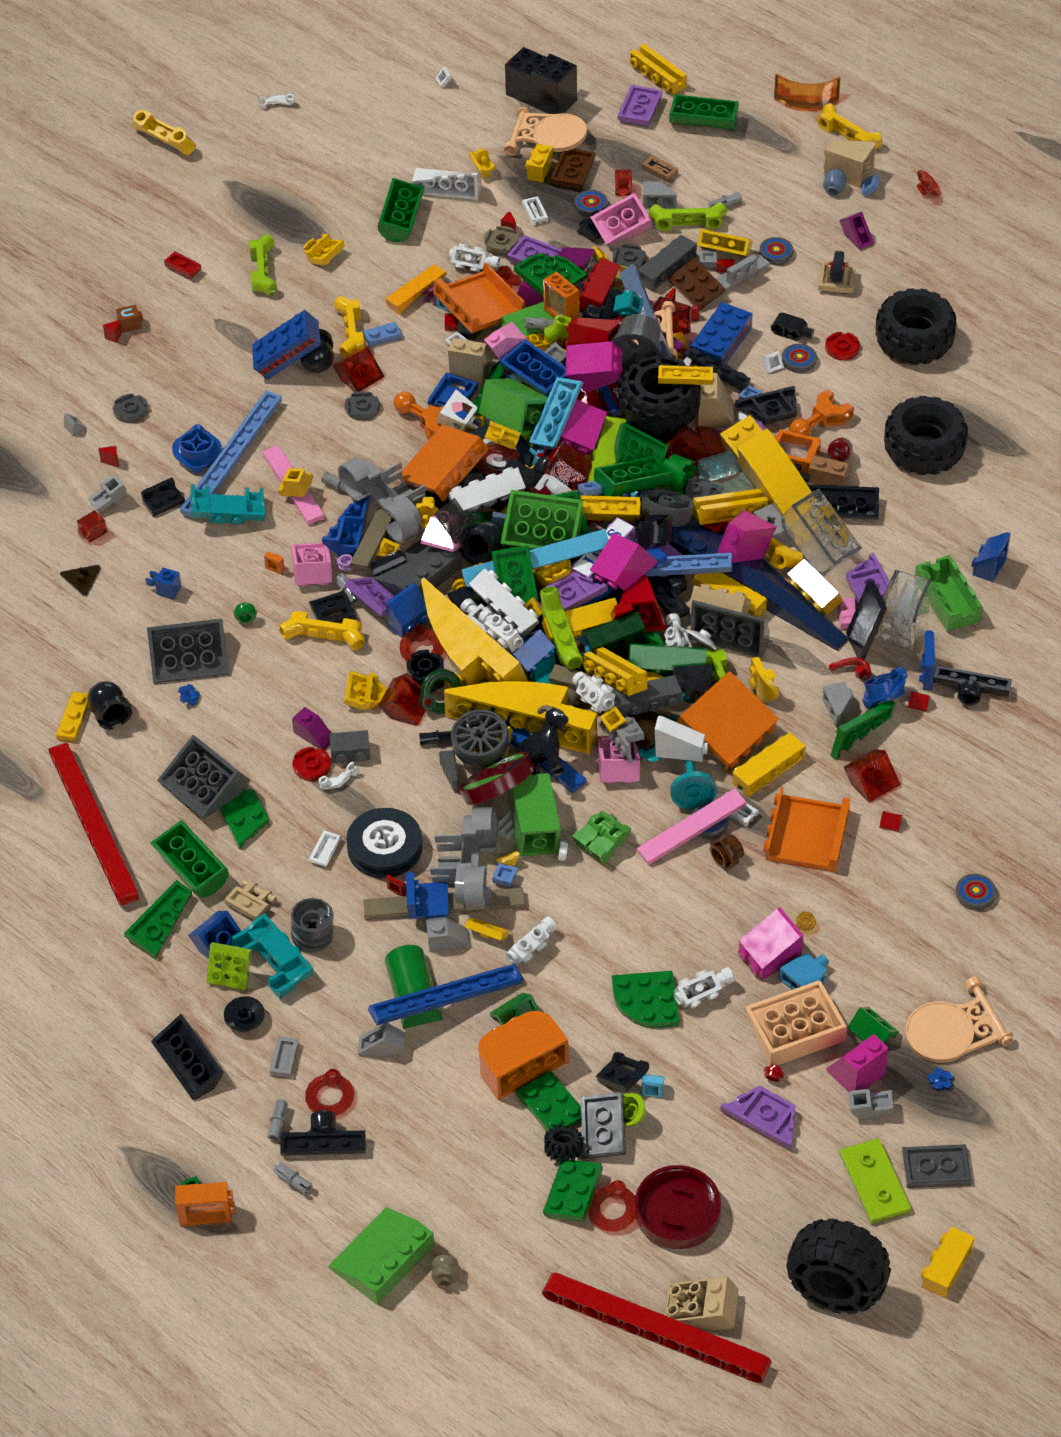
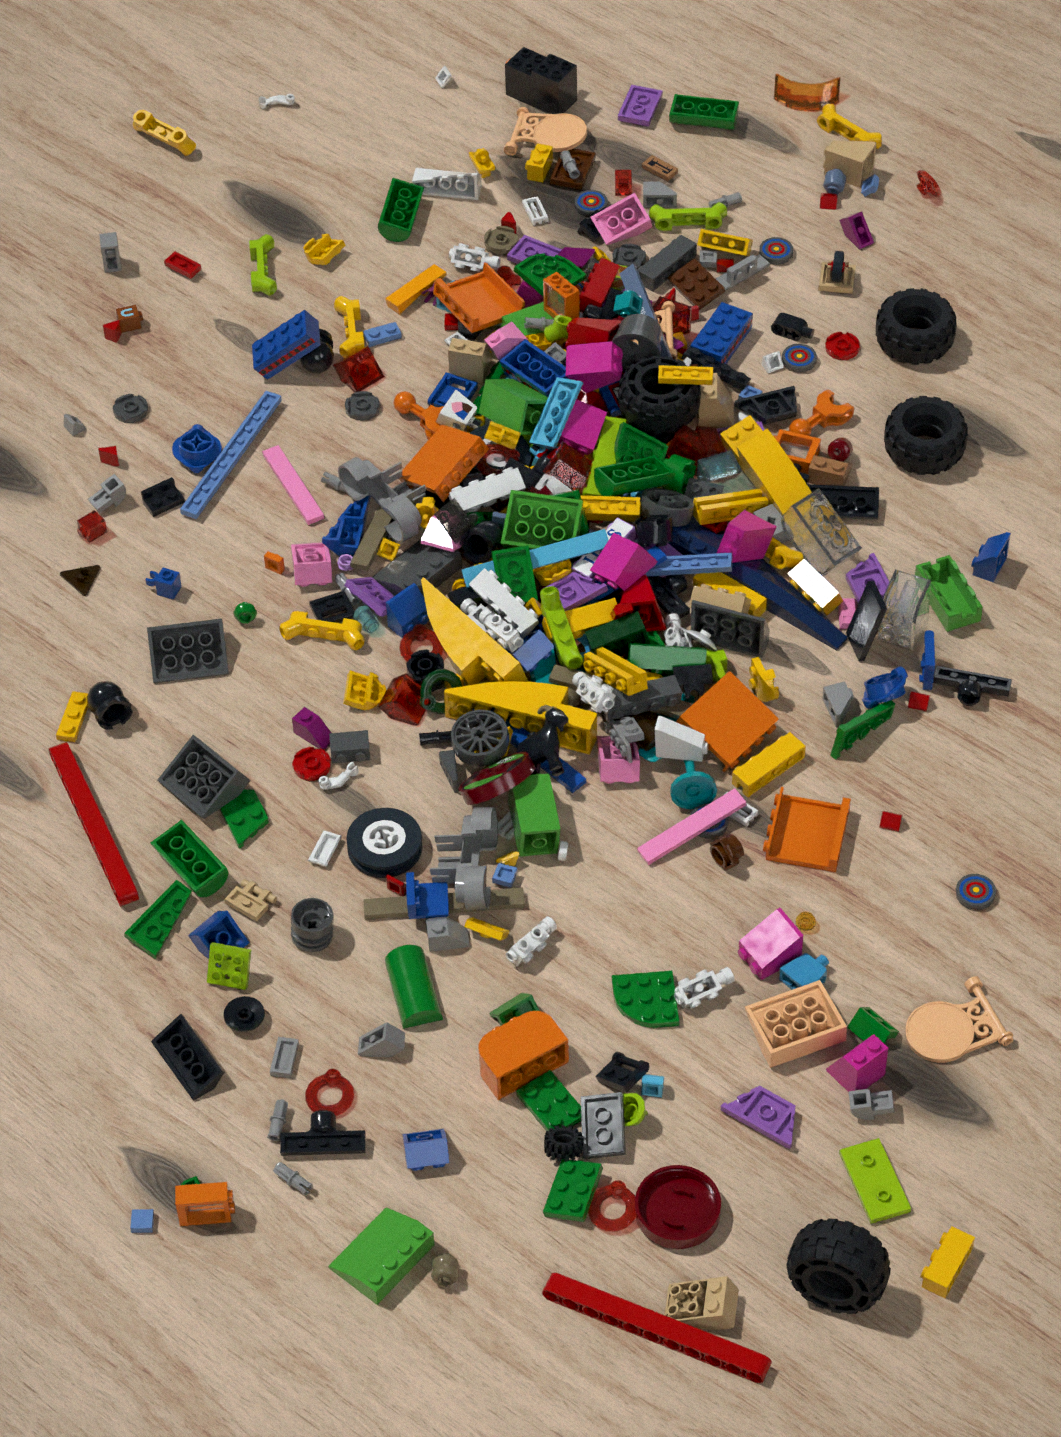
(110, 252): none -> light grey brick
(142, 1220): none -> medium blue tile
(189, 694): blue plant -> none
(227, 508): teal bracket -> none
(278, 952): teal bracket -> none
(295, 483): yellow brick -> none
(367, 618): none -> clear light blue brick
(387, 562): black tile -> none
(426, 1149): none -> slope
(445, 994): blue tile -> none
(569, 164): none -> light grey pin
(590, 489): medium blue plate -> none
(601, 836): bright green hips -> none
(612, 718): yellow slope -> none
(658, 69): yellow brick -> none
(773, 1073): red plate -> none
(828, 201): none -> red slope
(862, 668): red piece -> none
(872, 774): clear red slope -> none
(936, 1166): dark grey tile -> none
(940, 1080): blue plant -> none

